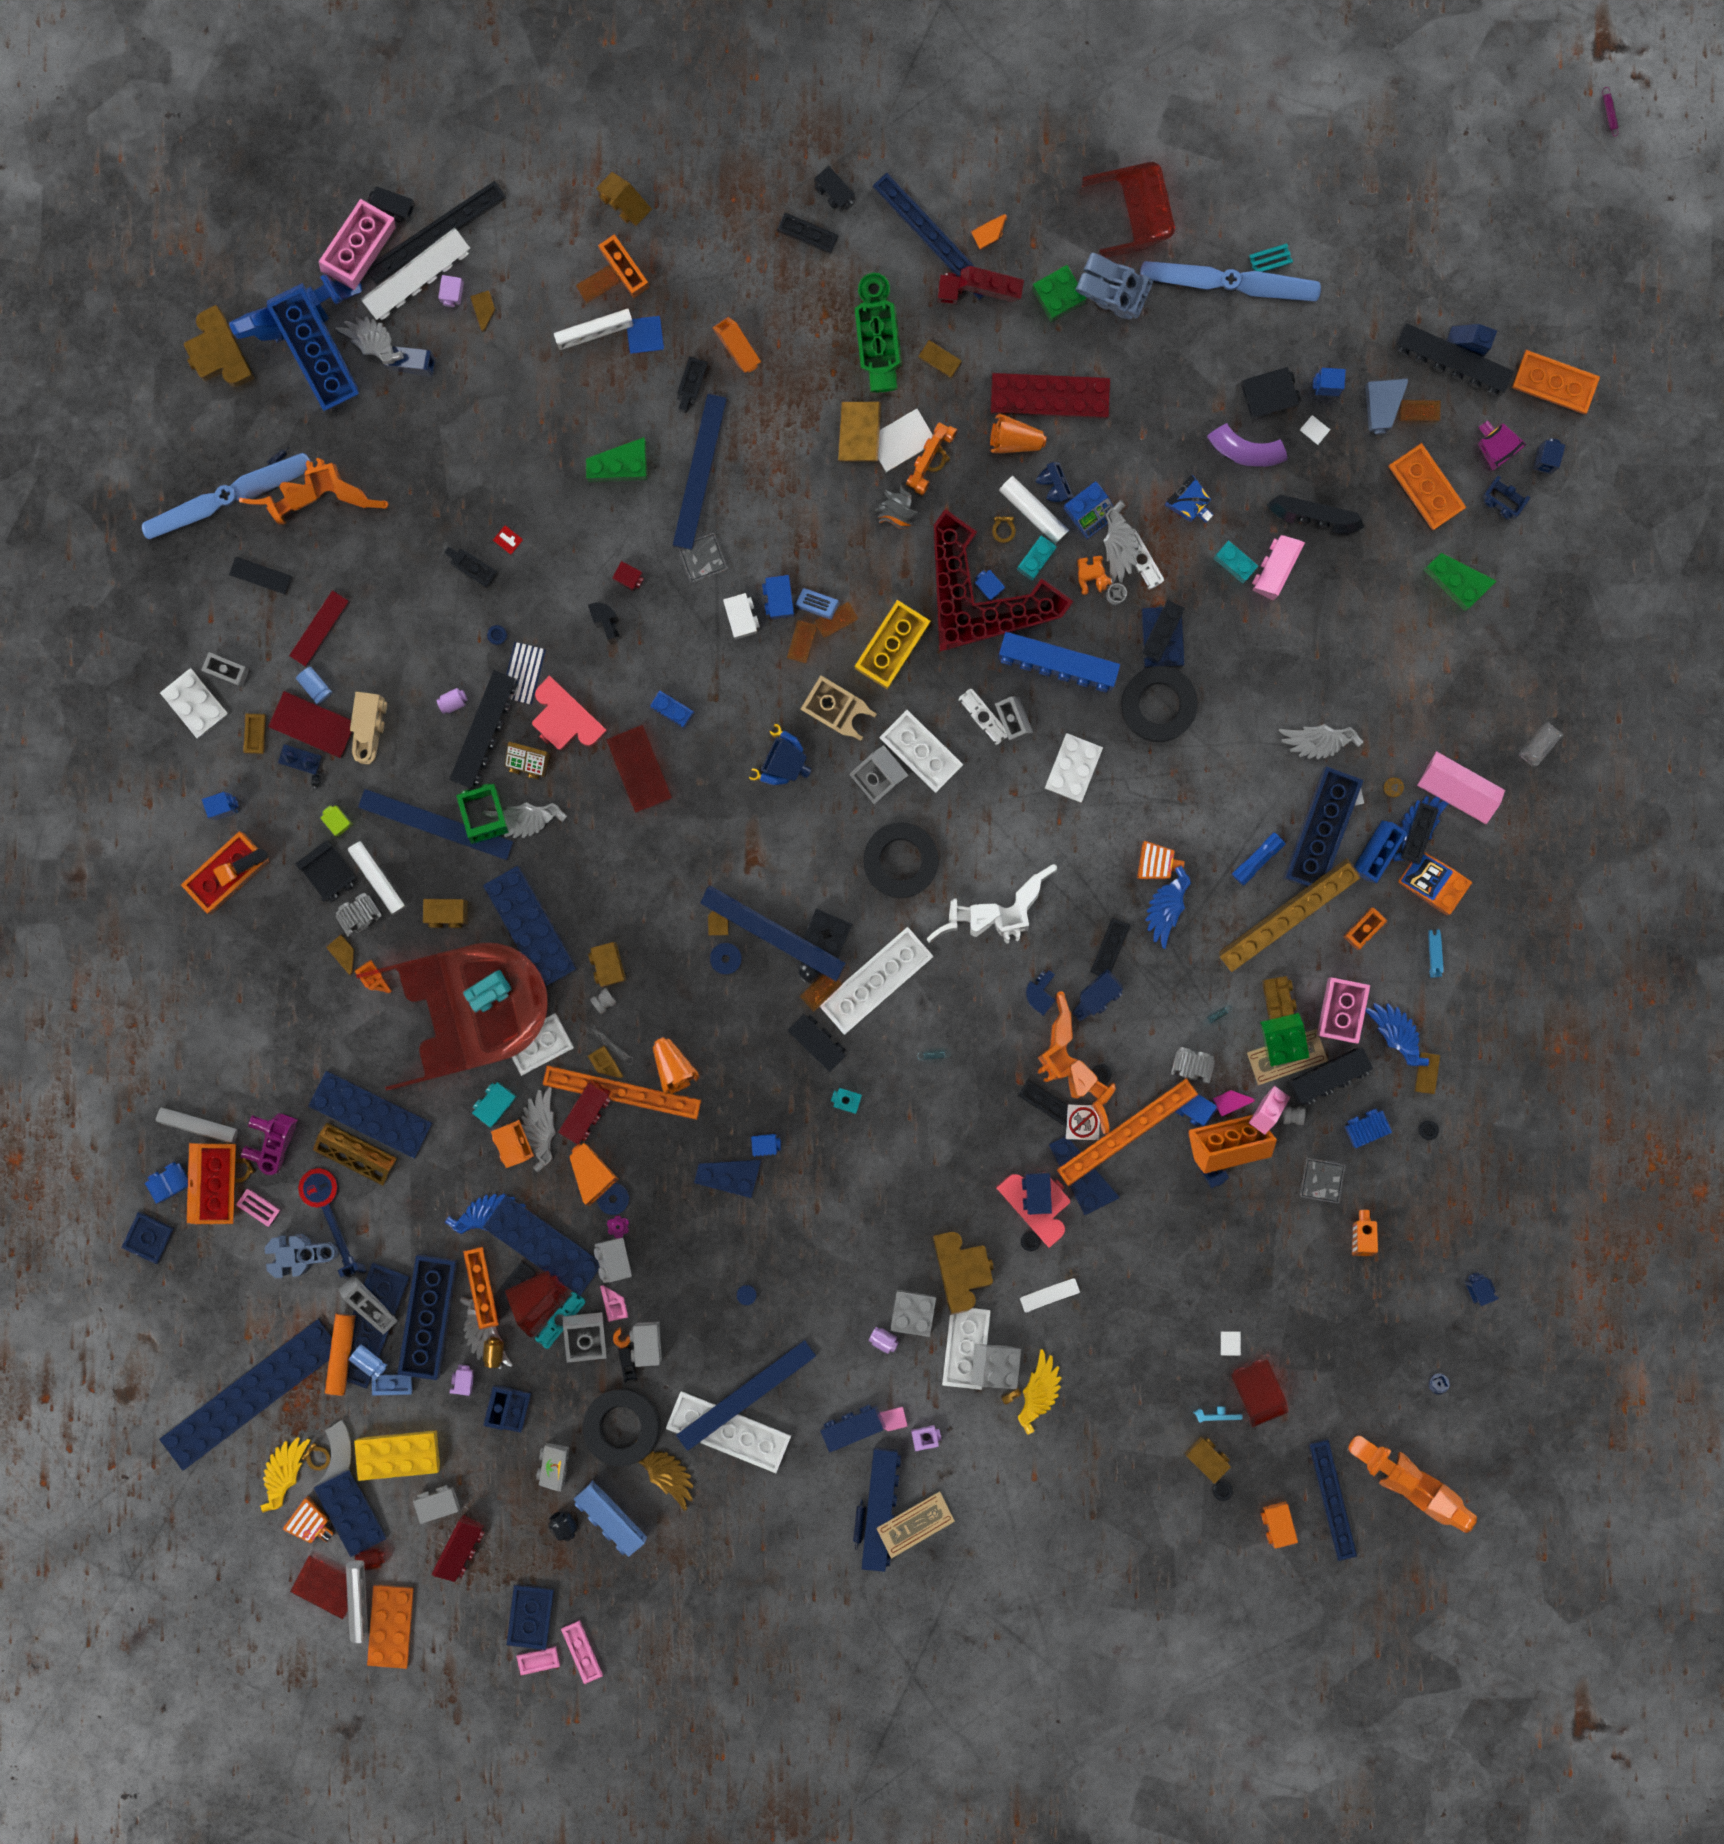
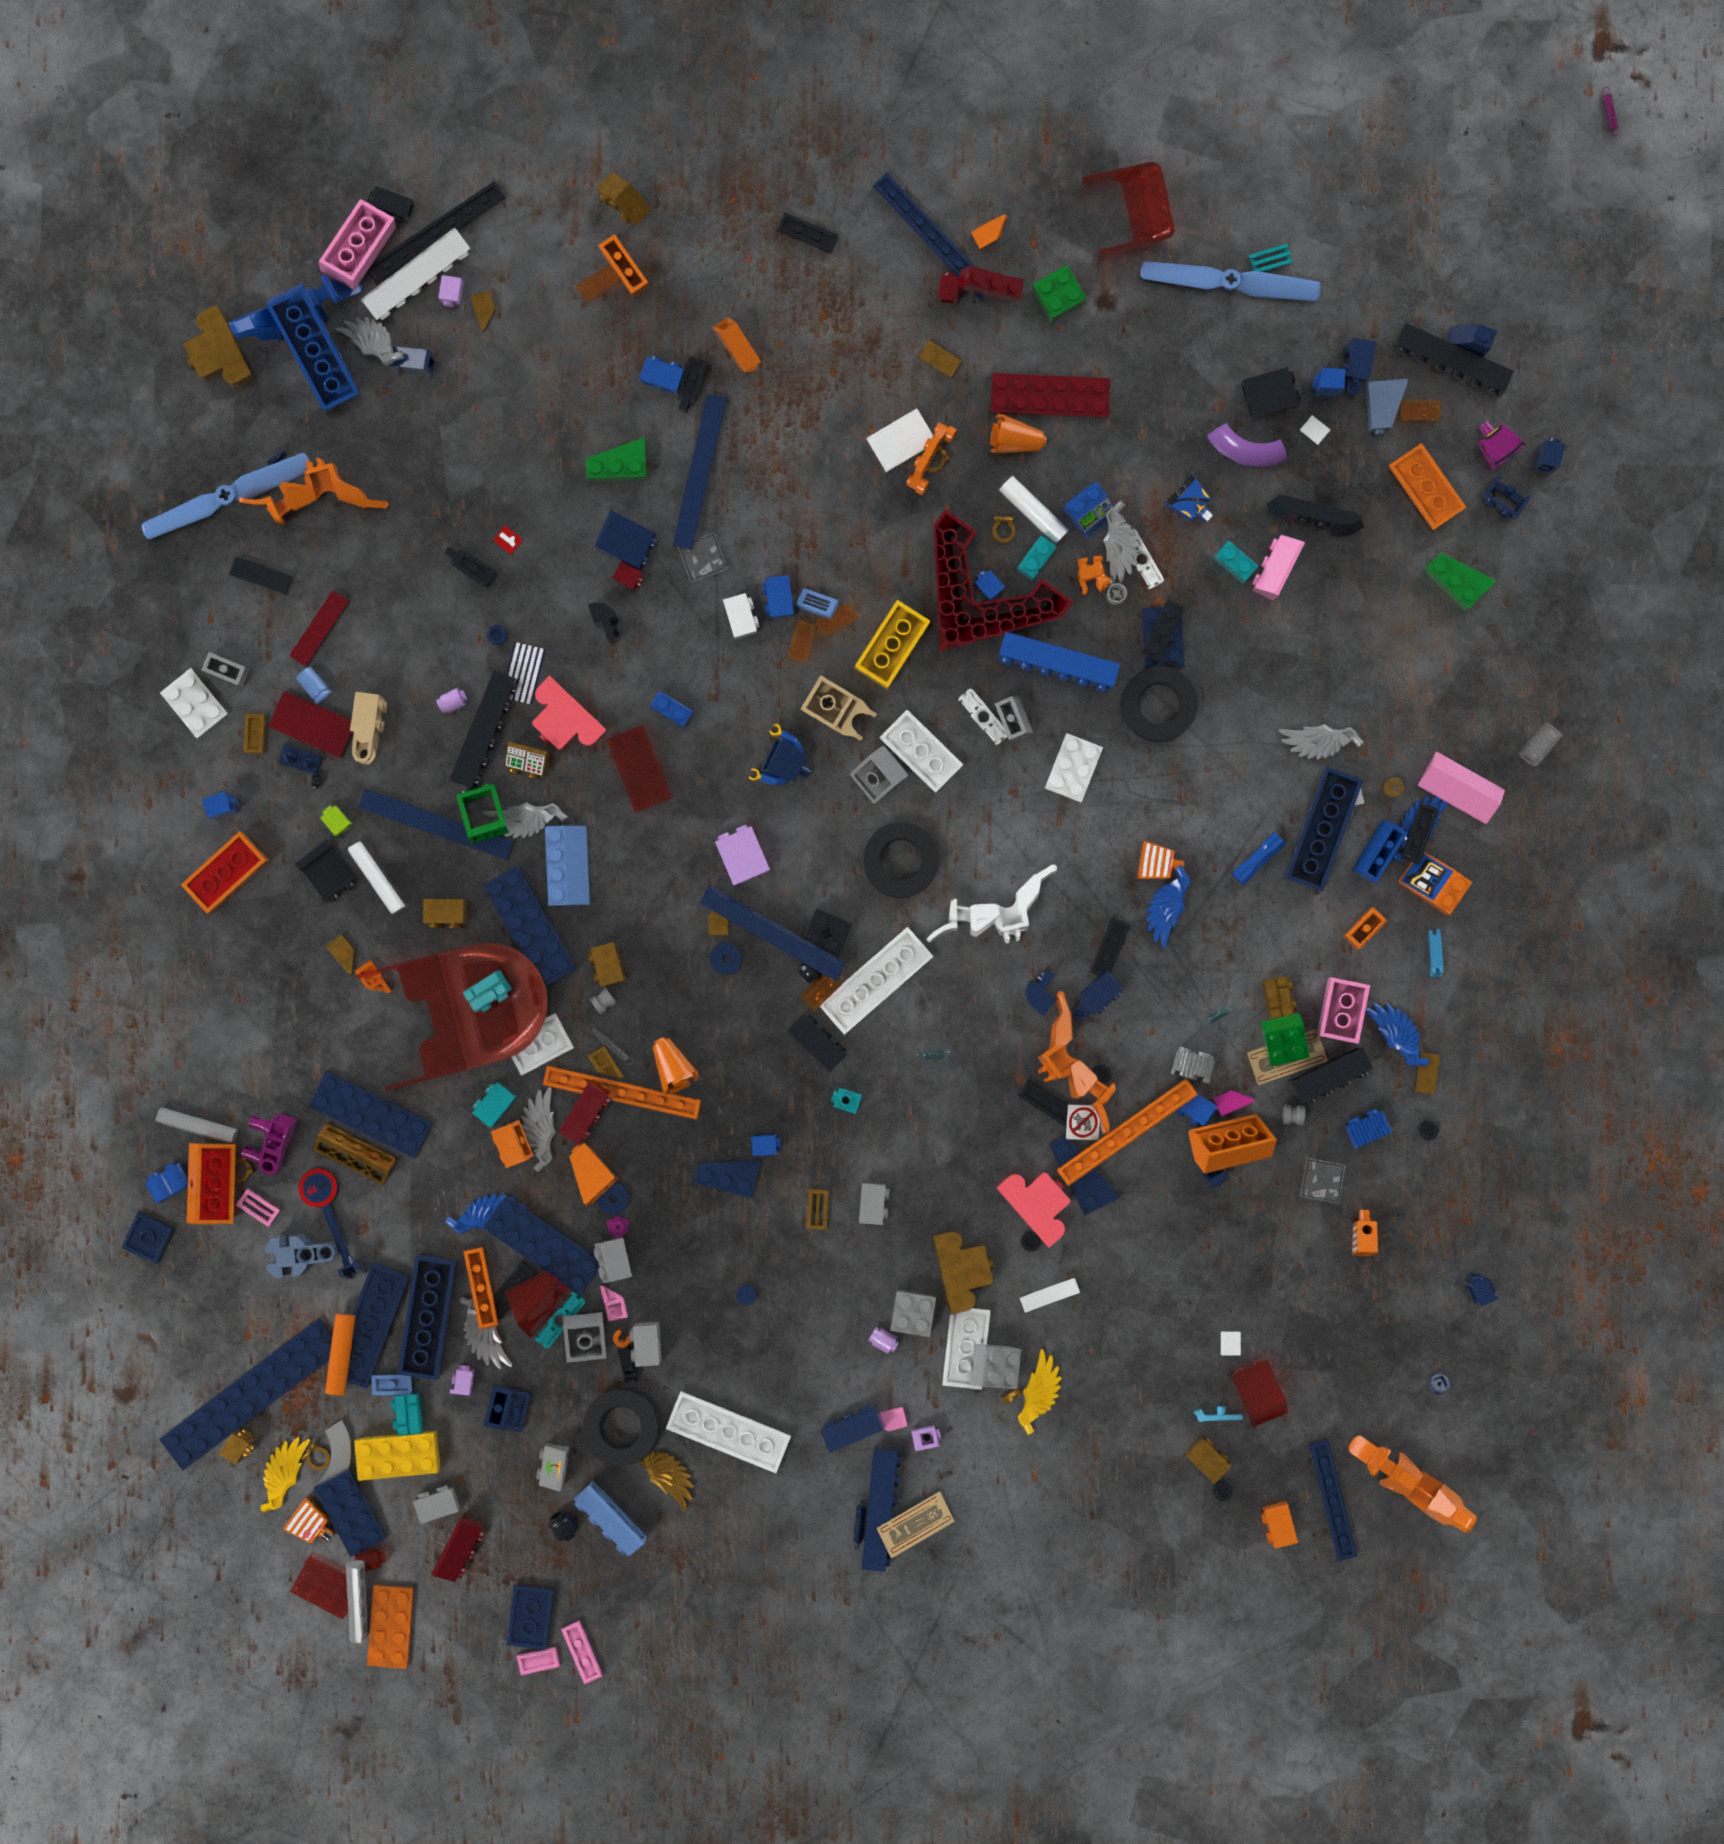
(227, 872): piece -> none
(238, 1446): none -> pearl gold brick
(357, 915): light grey brick -> none
(367, 1305): light grey slope -> none
(368, 1362): medium blue piece -> none
(408, 1414): none -> teal brick
(493, 1352): pearl gold brick -> none
(567, 865): none -> medium blue slope
(593, 329): white brick -> none
(625, 541): none -> dark blue slope
(645, 335): blue sticker -> none
(661, 375): none -> blue brick
(742, 855): none -> lavender brick
(746, 1395): dark blue tile -> none
(818, 1192): none -> pearl gold tile
(836, 191): black brick -> none
(859, 431): pearl gold tile -> none
(872, 1203): none -> light grey brick
(878, 334): green brick -> none
(897, 509): dark grey hair -> none
(1037, 1193): dark blue piece -> none
(1055, 474): dark blue tile -> none
(1107, 283): sand blue connector -> none
(1269, 1110): bright pink brick -> none
(1289, 915): pearl gold brick -> none
(1358, 364): none -> dark blue hinge
(1555, 382): orange plate -> none

